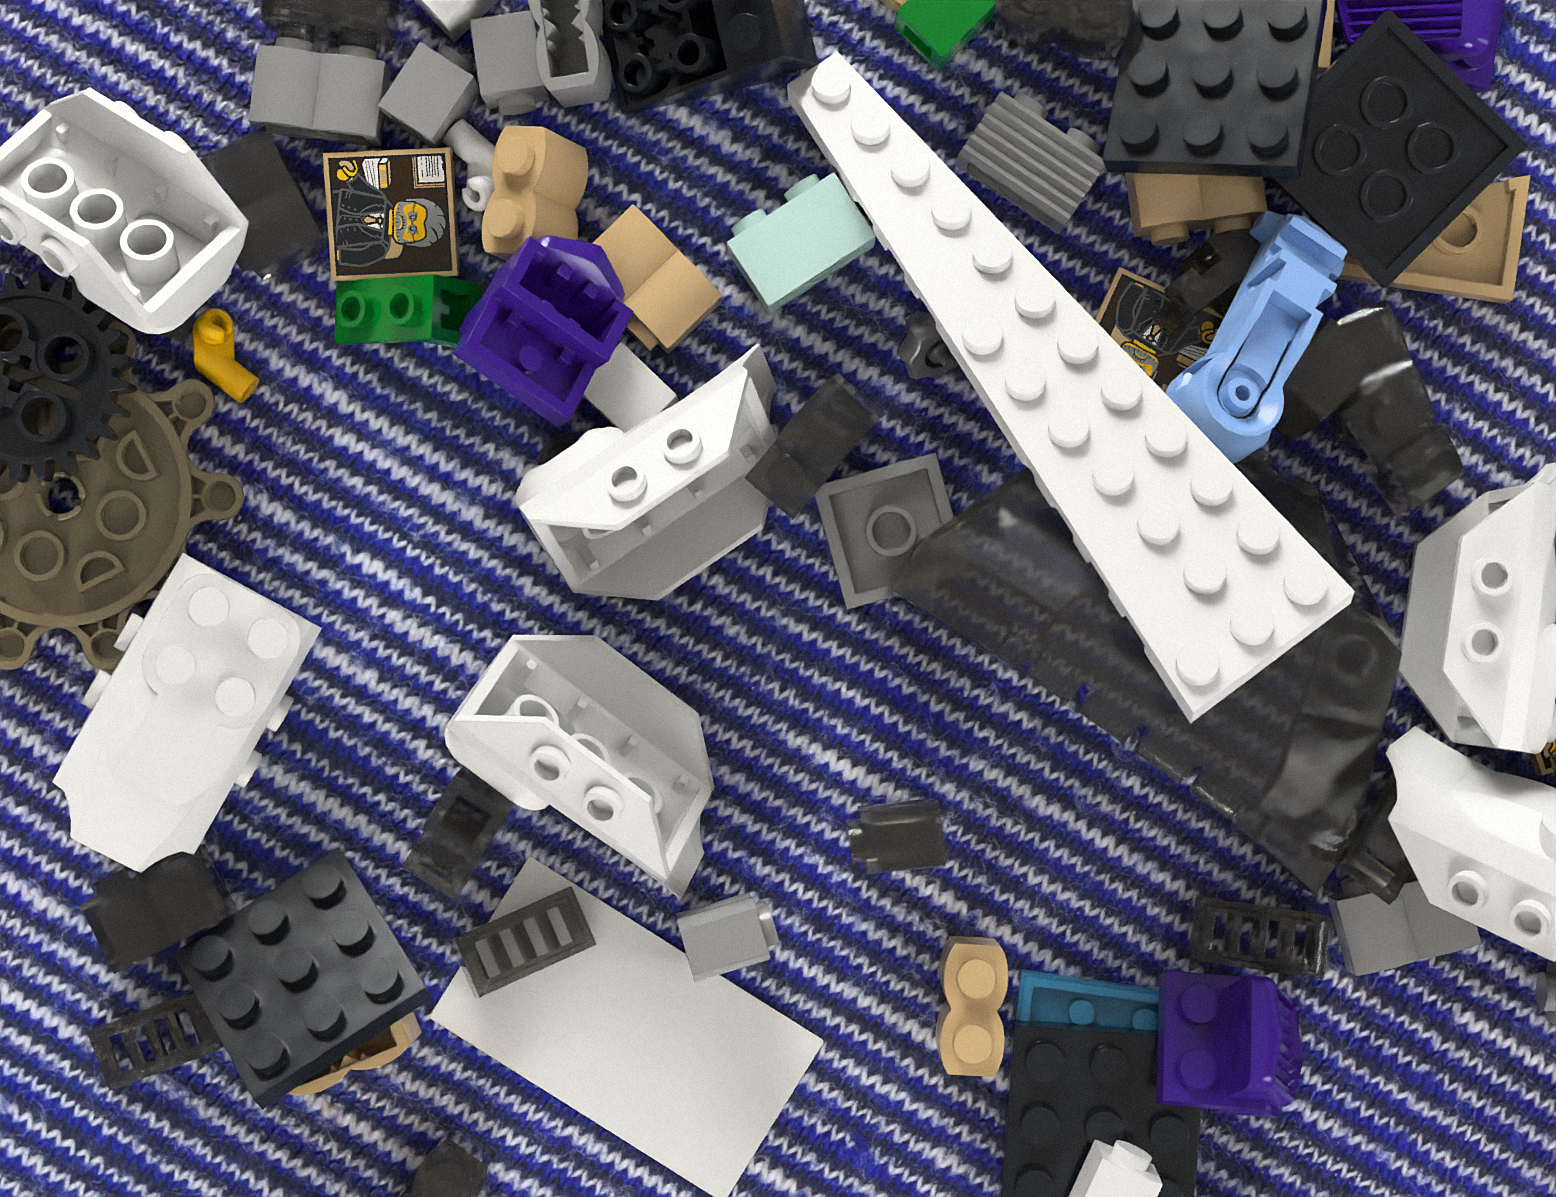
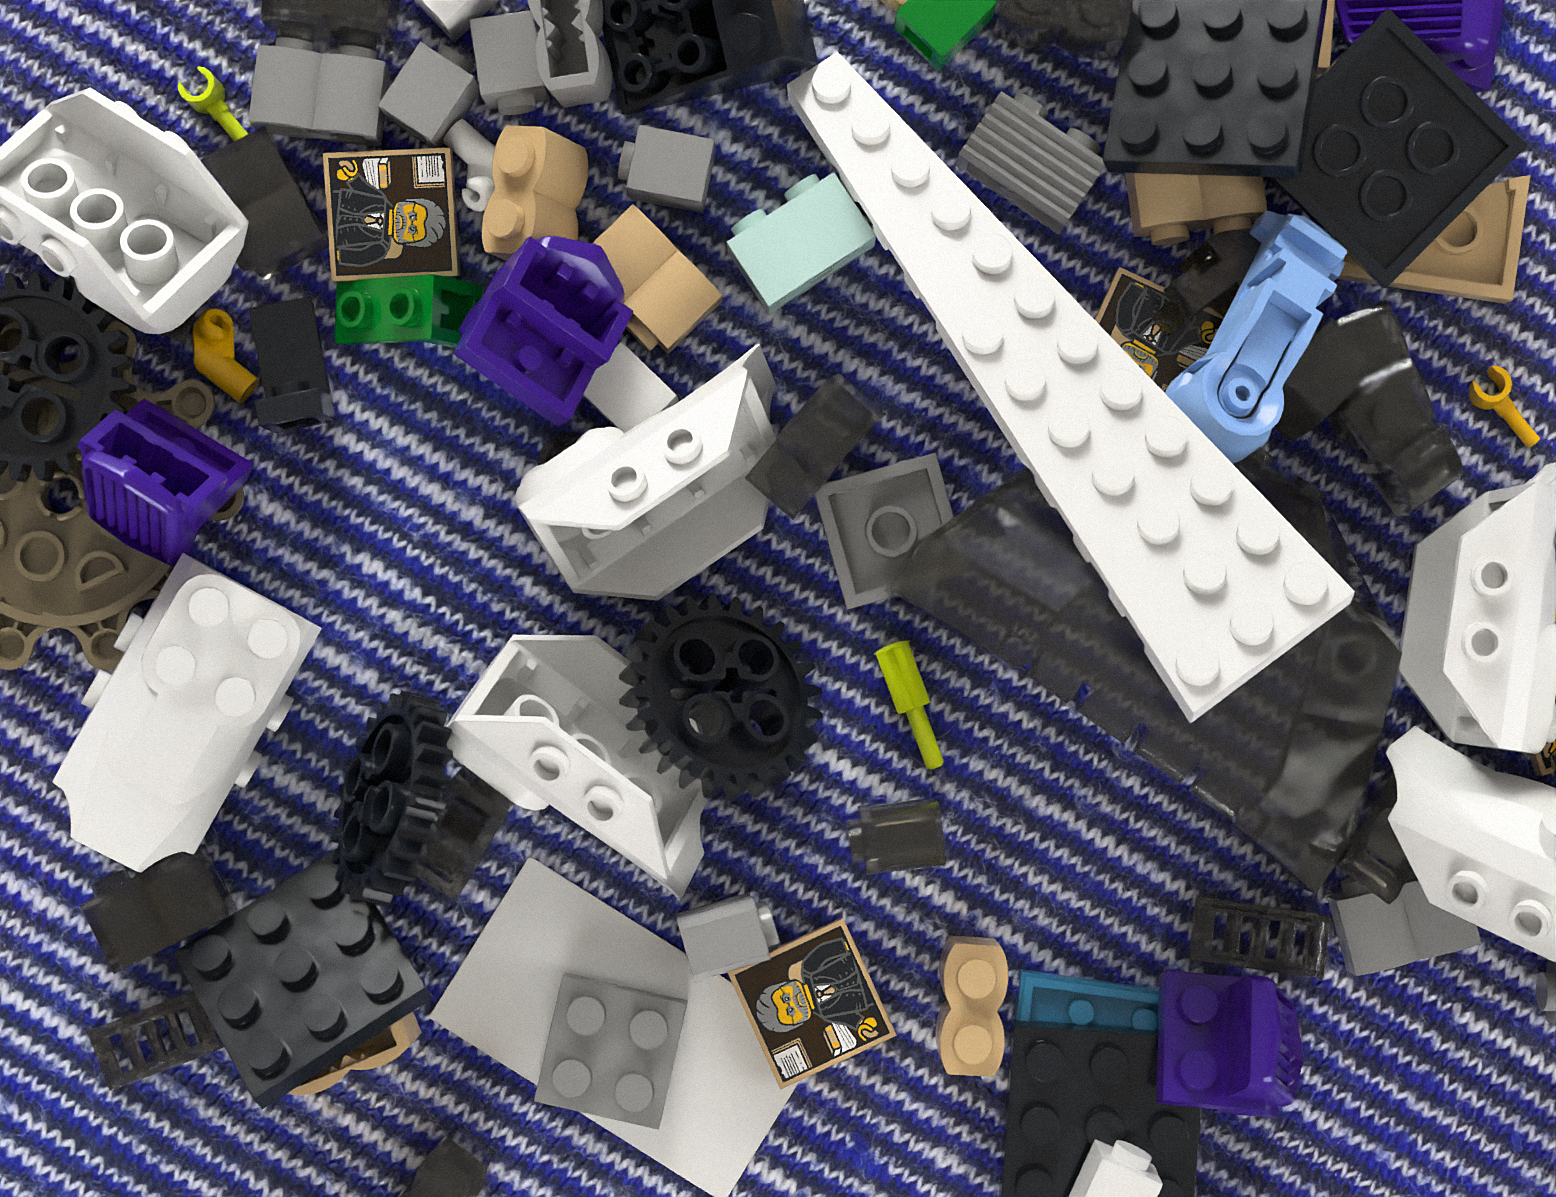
(156, 479): none -> dark purple piece
(213, 103): none -> neon yellow hand
(291, 366): none -> black bracket
(391, 798): none -> black gear
(471, 961): clear smoke slope -> none
(610, 1051): none -> light grey plate
(668, 168): none -> light grey brick
(731, 749): none -> black gear
(812, 1003): none -> tile
(910, 697): none -> neon yellow axle
(924, 348): flat silver piece -> none
(1503, 404): none -> yellow hand

